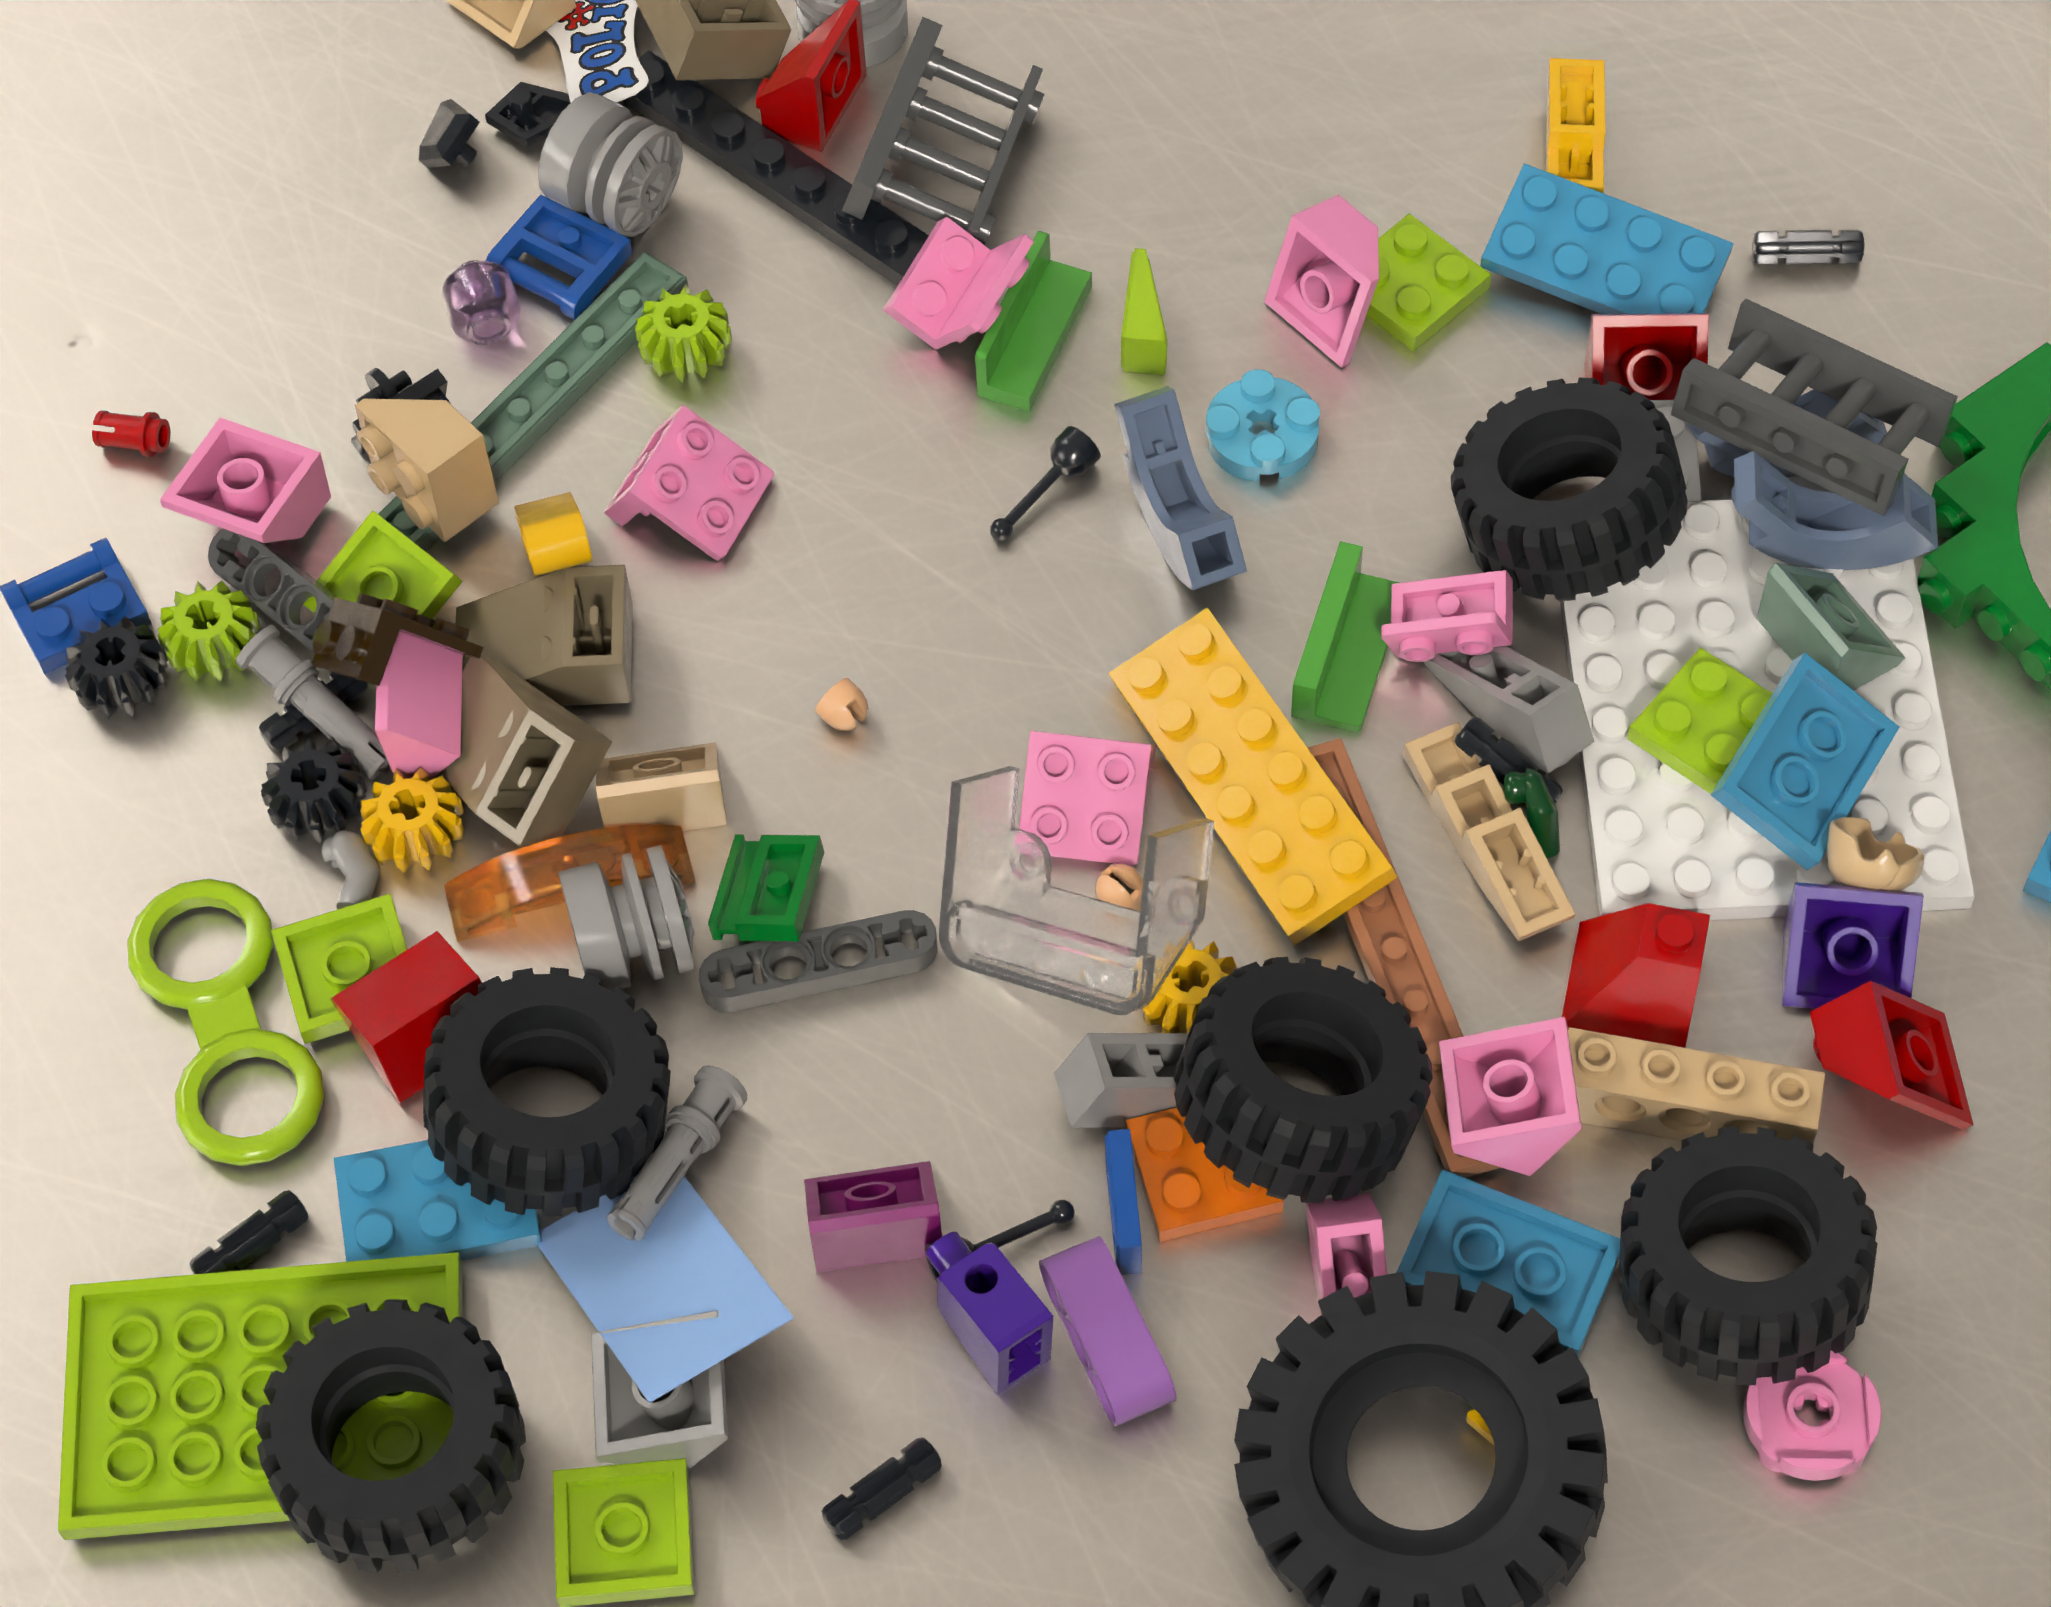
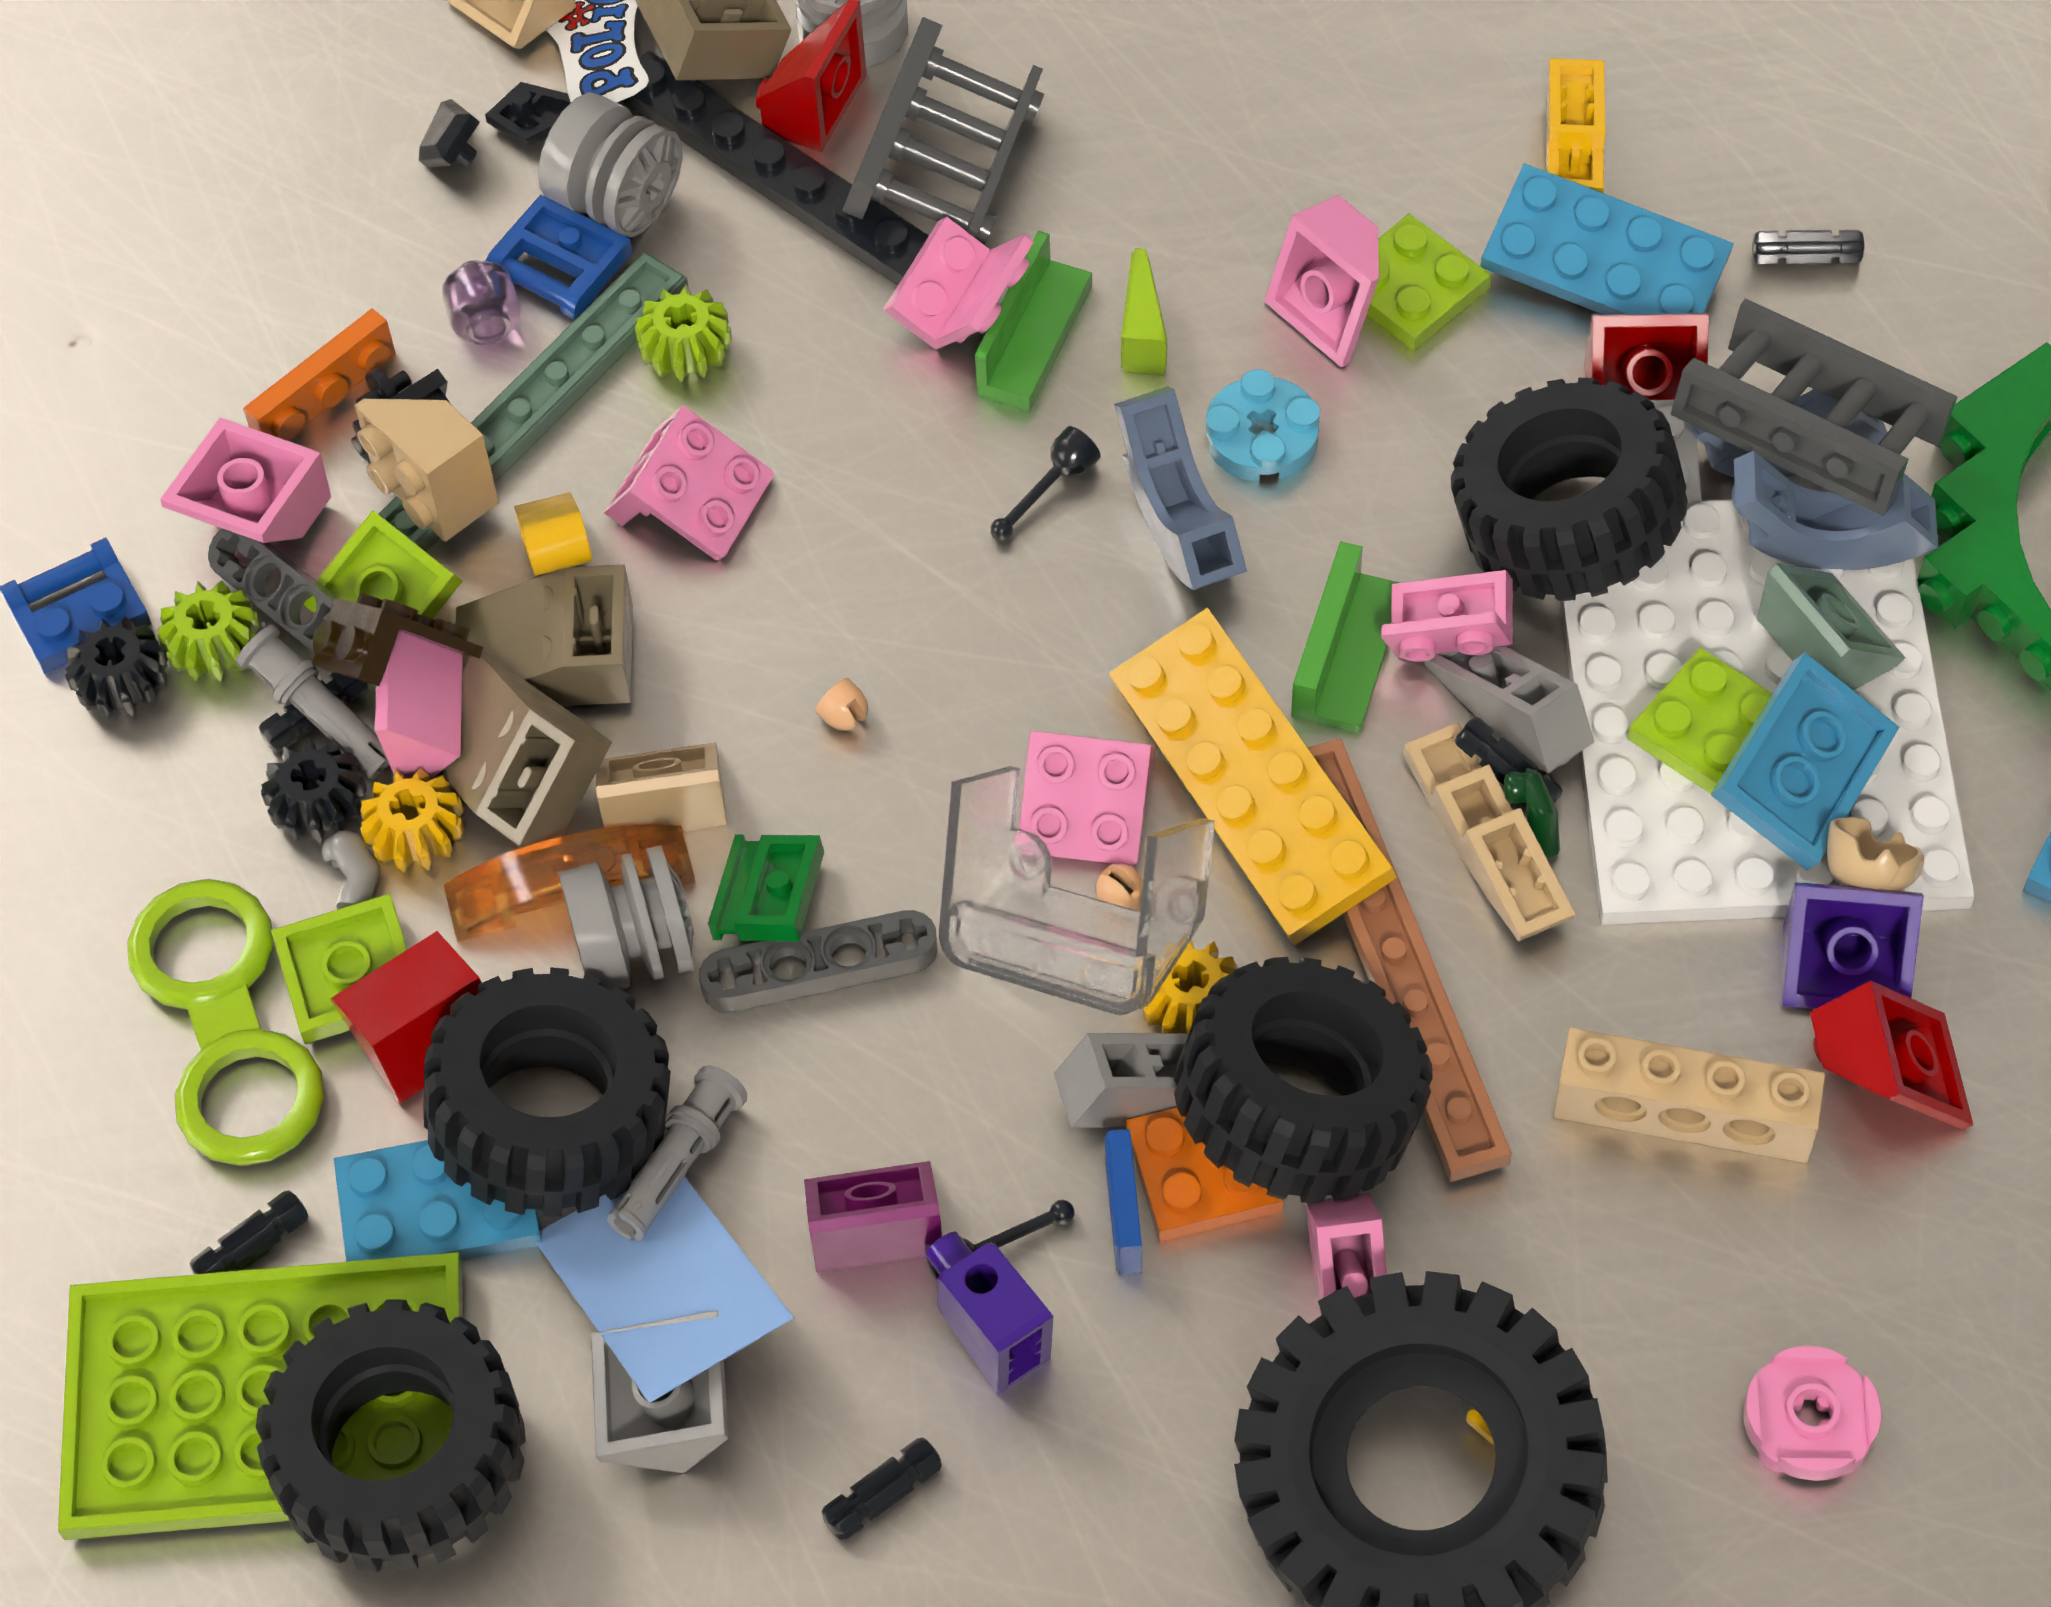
(141, 433): red pin -> none
(322, 378): none -> orange plate
(622, 1532): lime plate -> none
(1107, 1331): medium lavender beam -> none
(1511, 1094): bright pink slope -> none
(1517, 1248): dark azure plate -> none
(1637, 973): red slope -> none
(1732, 1323): black tyre -> none

